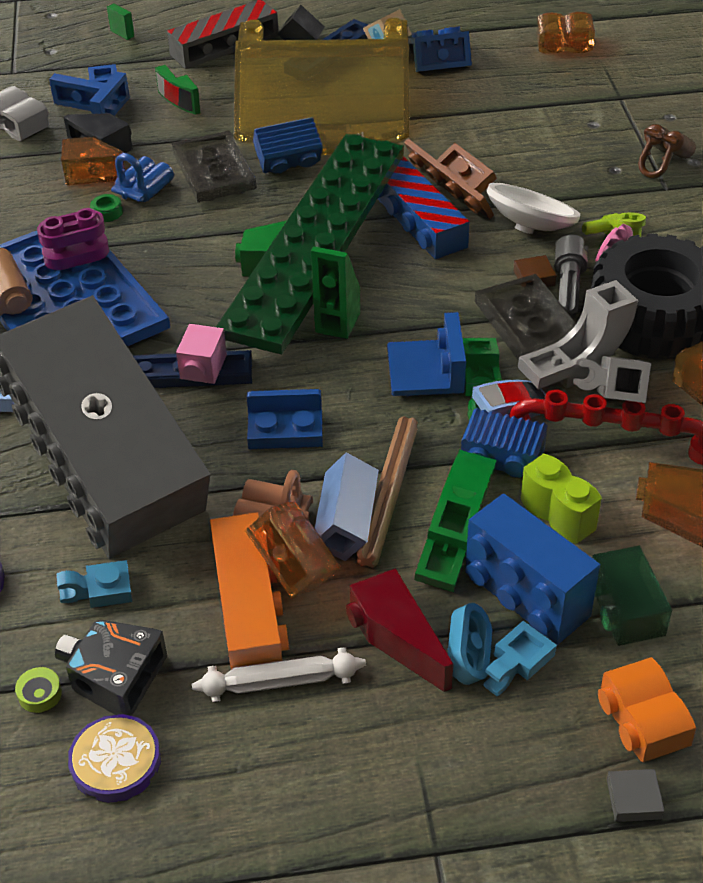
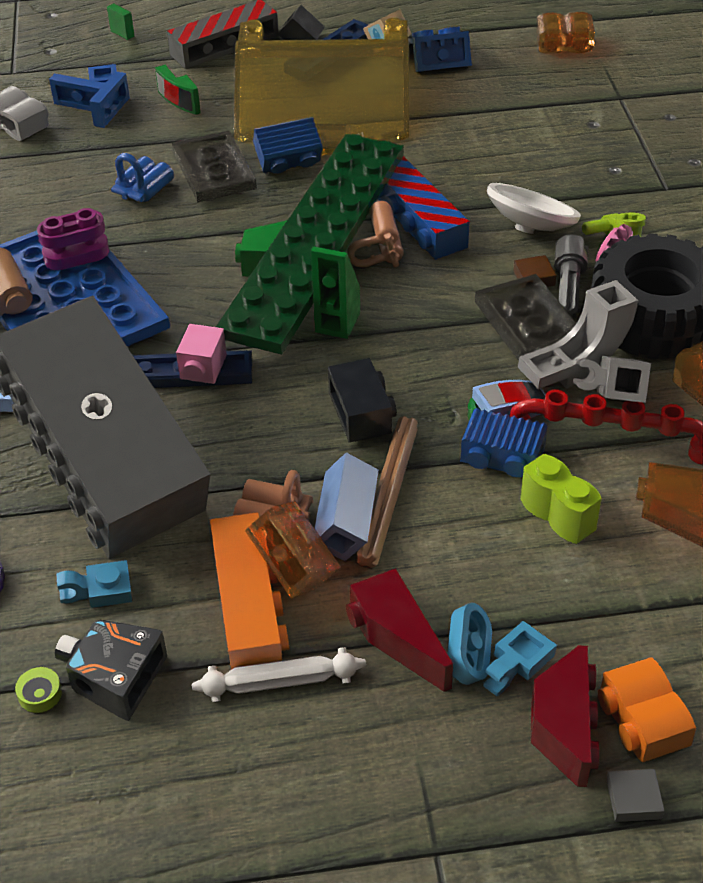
(88, 161): clear orange slope -> none
(100, 126): black slope -> none
(108, 205): green tile -> none
(114, 758): tile -> none
(284, 419): blue bracket -> none
(361, 399): none -> black brick
(385, 235): none -> nougat piece
(430, 364): blue bracket -> none
(448, 531): green slope -> none
(459, 171): dark orange bracket -> none
(481, 362): green slope -> none
(531, 568): blue brick -> none
(565, 715): none -> dark red slope
(630, 596): clear green brick -> none
(666, 141): reddish brown piece -> none

